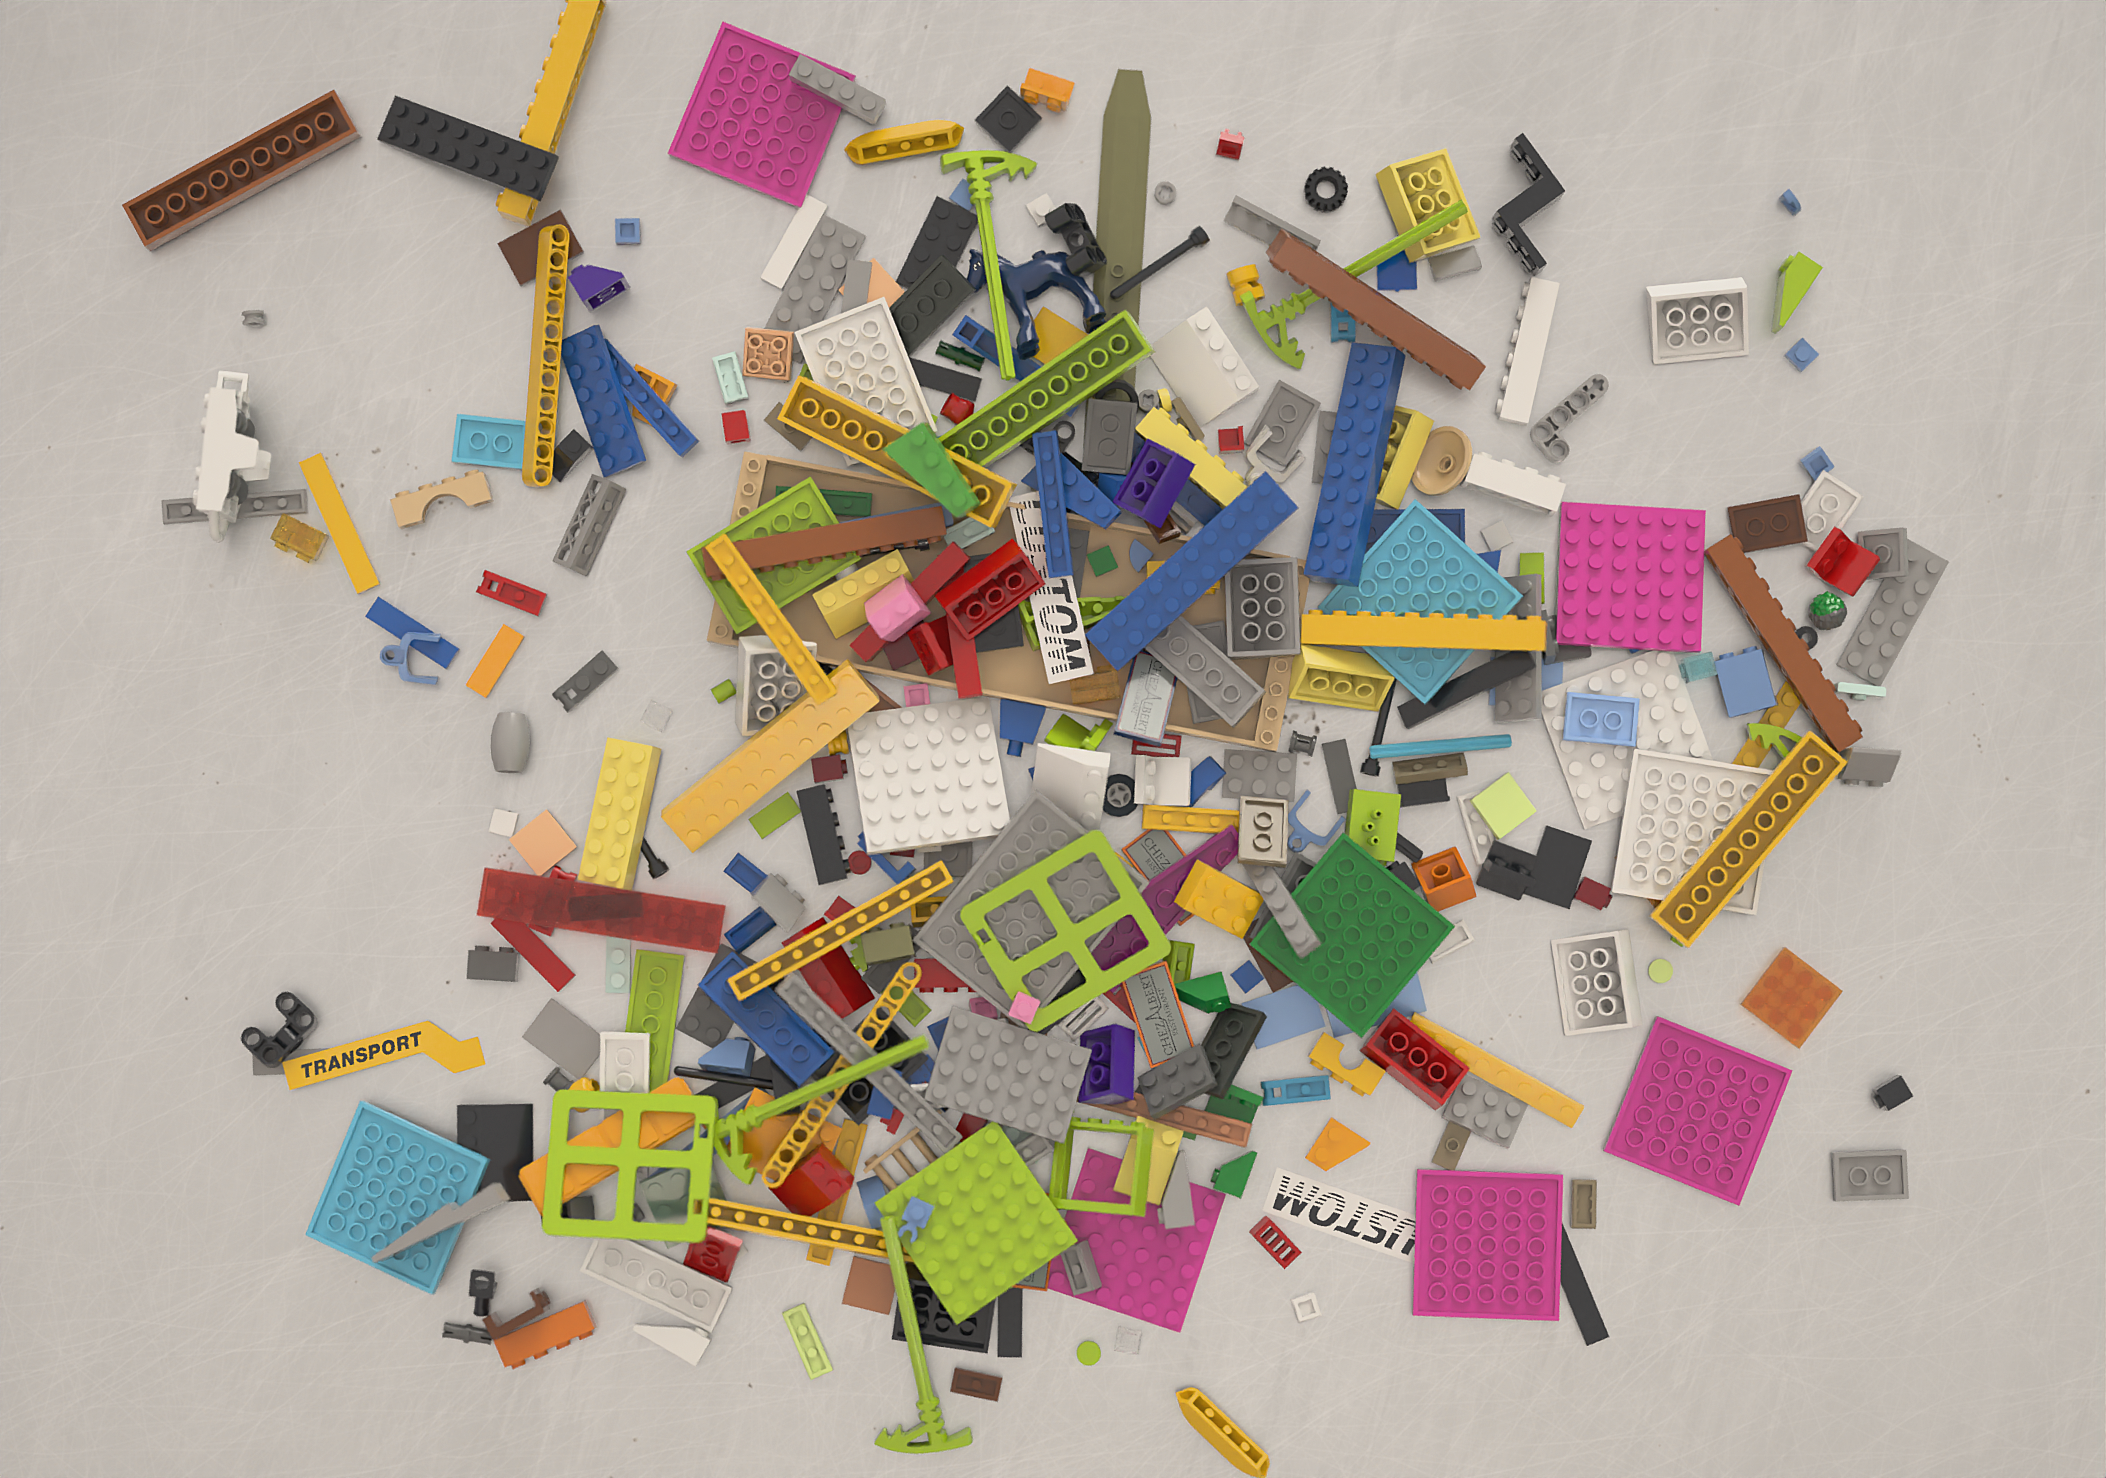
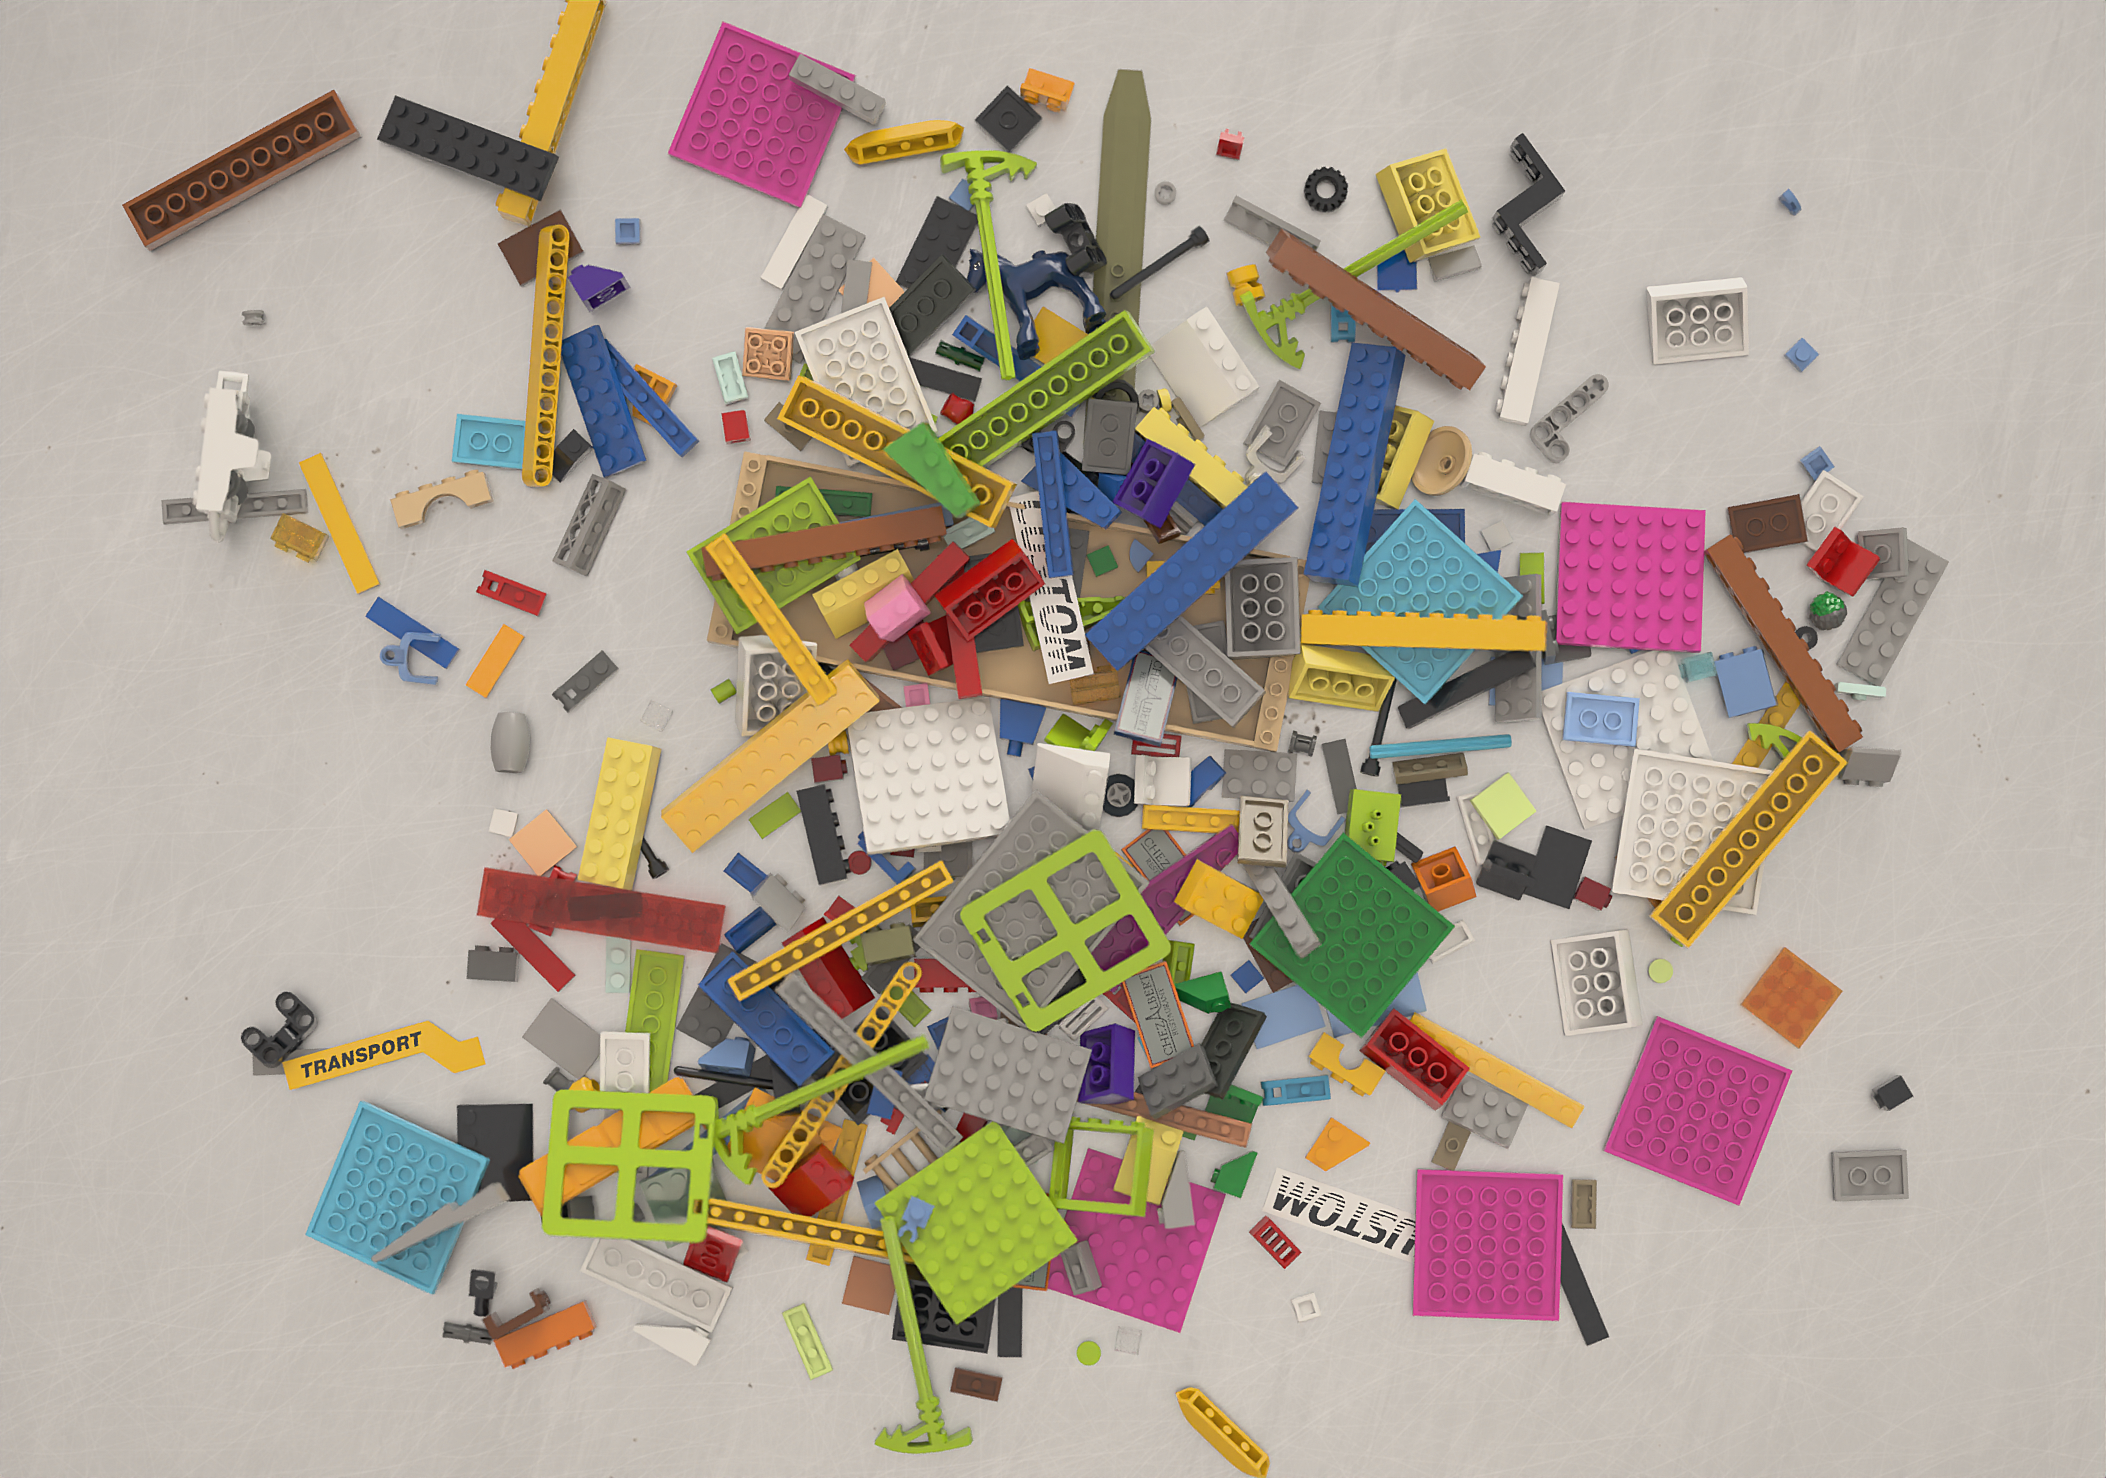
(1024, 1007): bright pink plate -> none
(1231, 440): red panel -> none
(1792, 284): lime slope -> none

